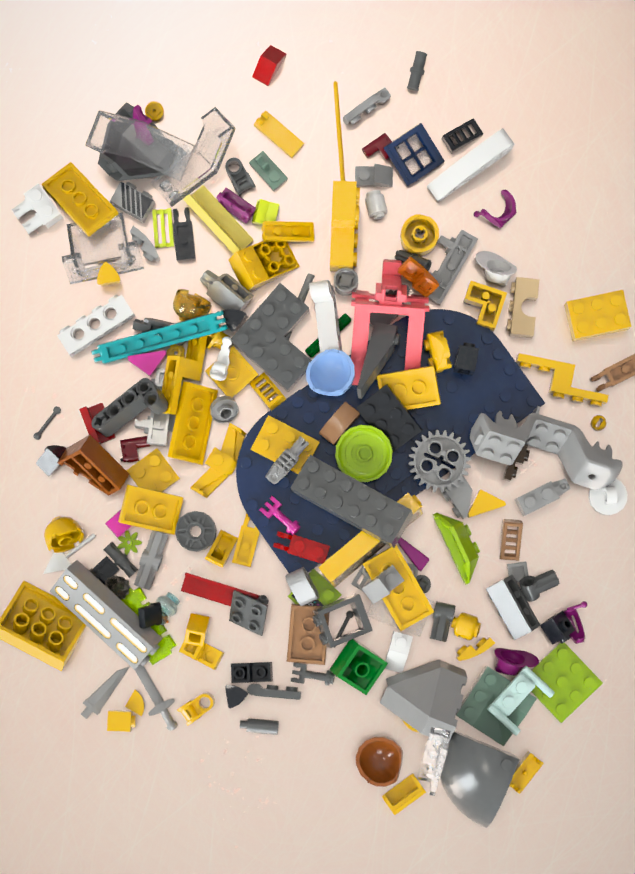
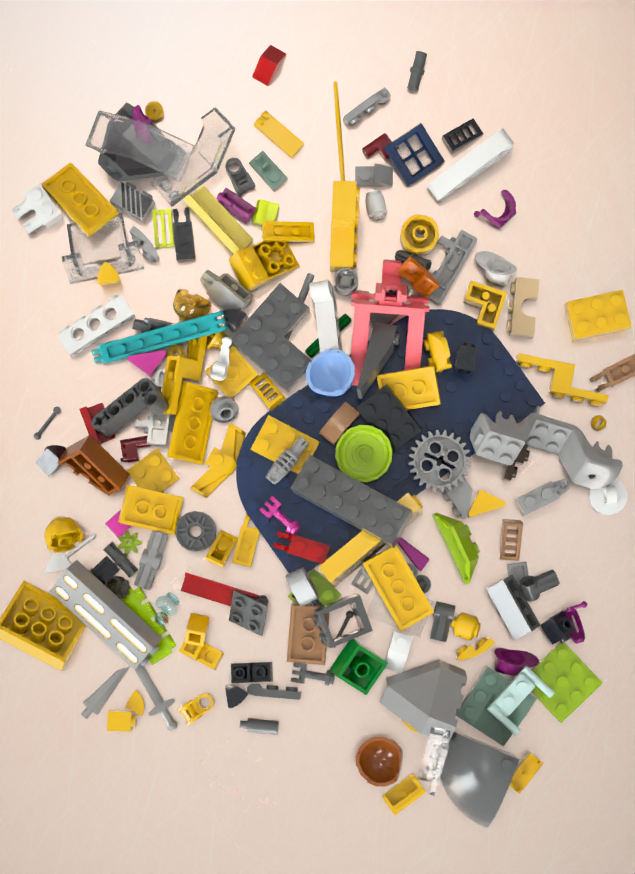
(150, 615): black tile -> none
(382, 584): light grey slope -> none

